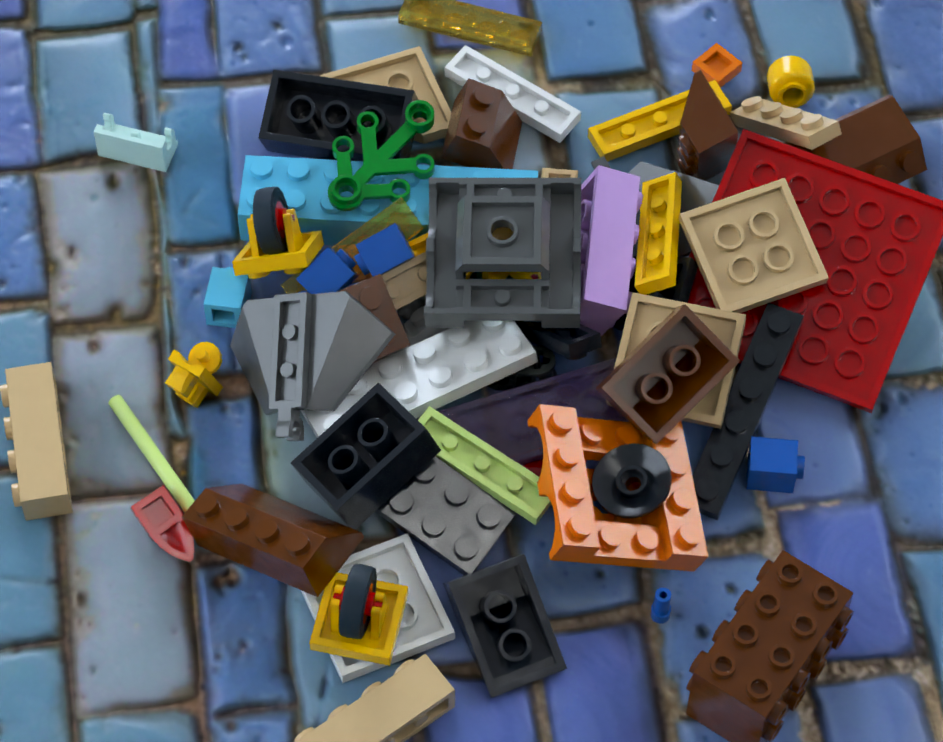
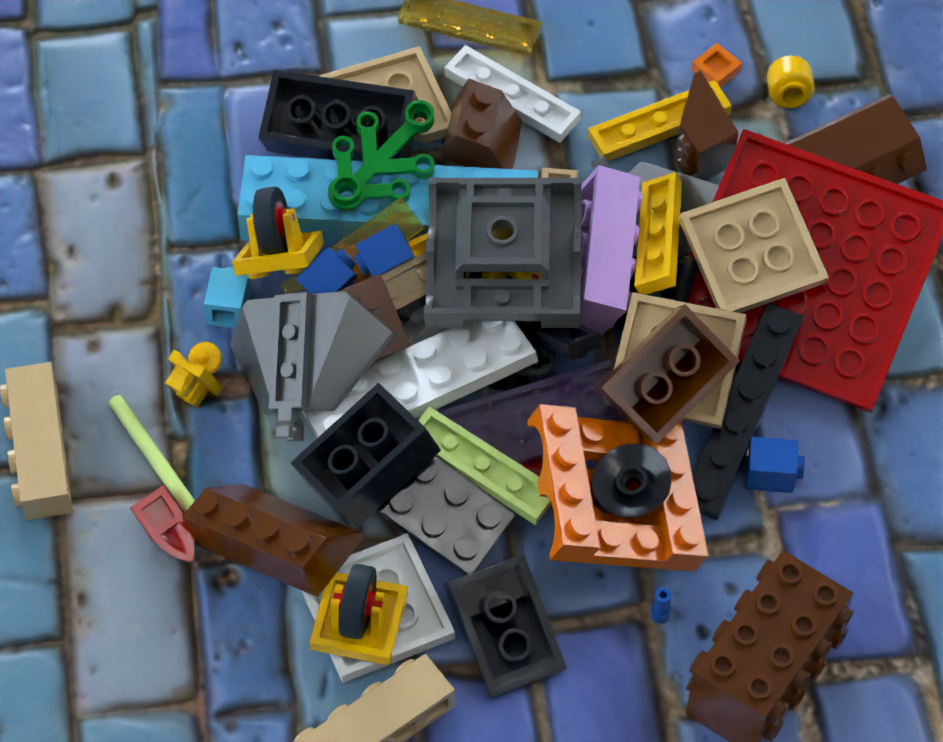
(135, 145): light aqua hinge -> none
(785, 122): tan plate -> none

